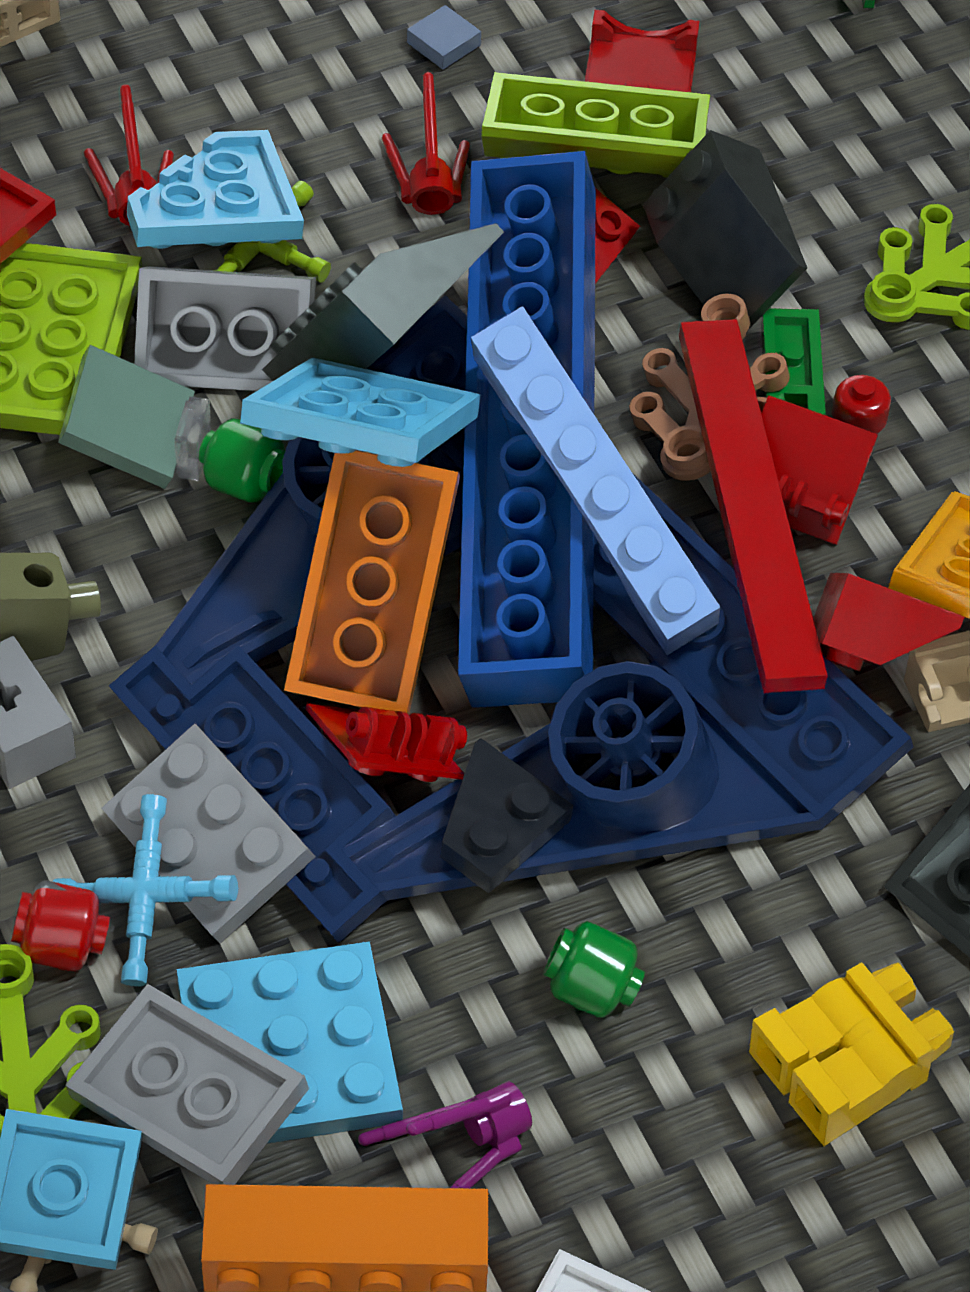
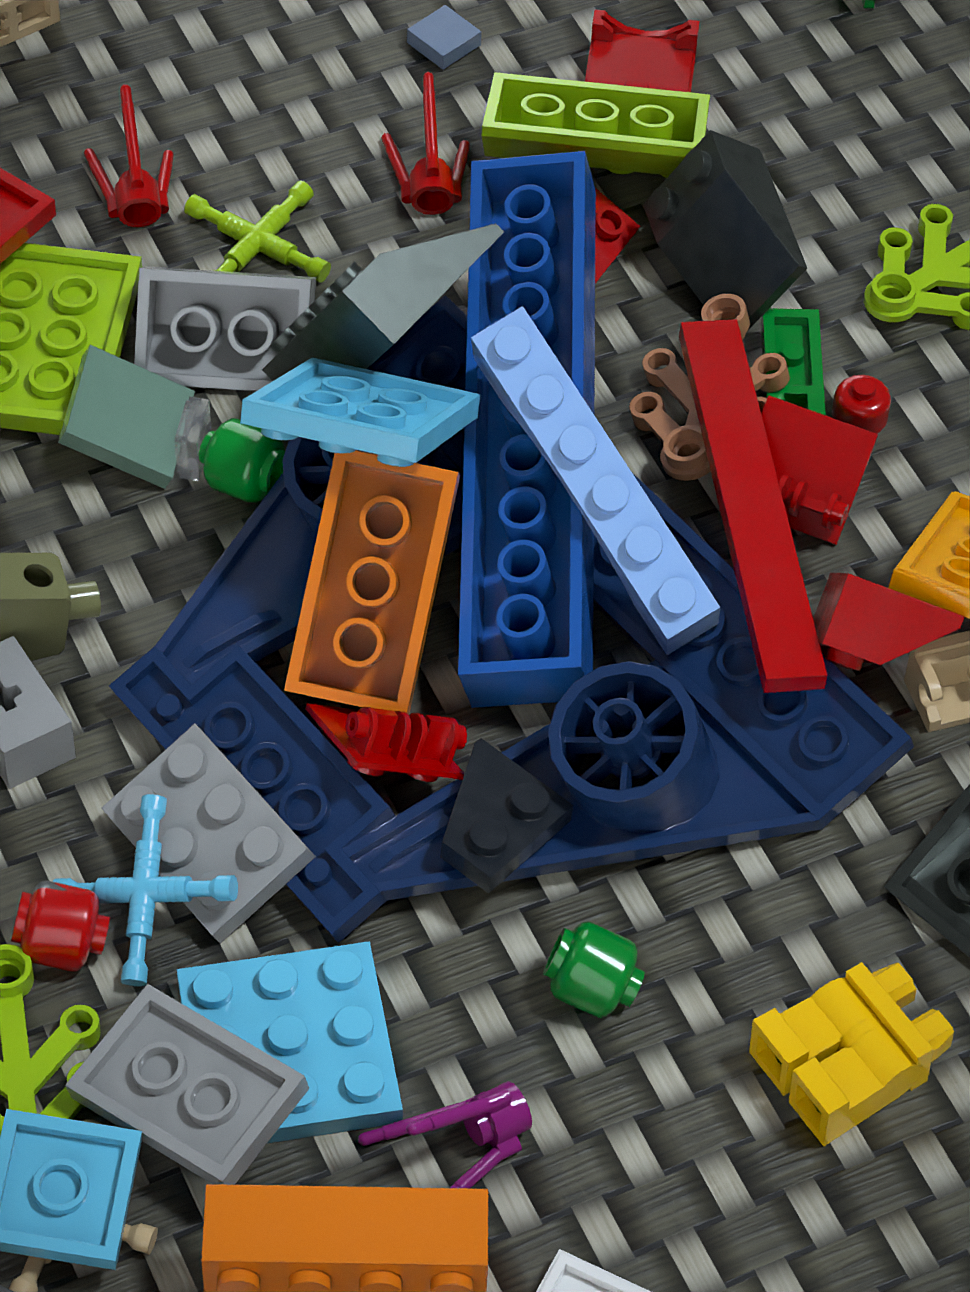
(219, 196): medium azure plate -> none

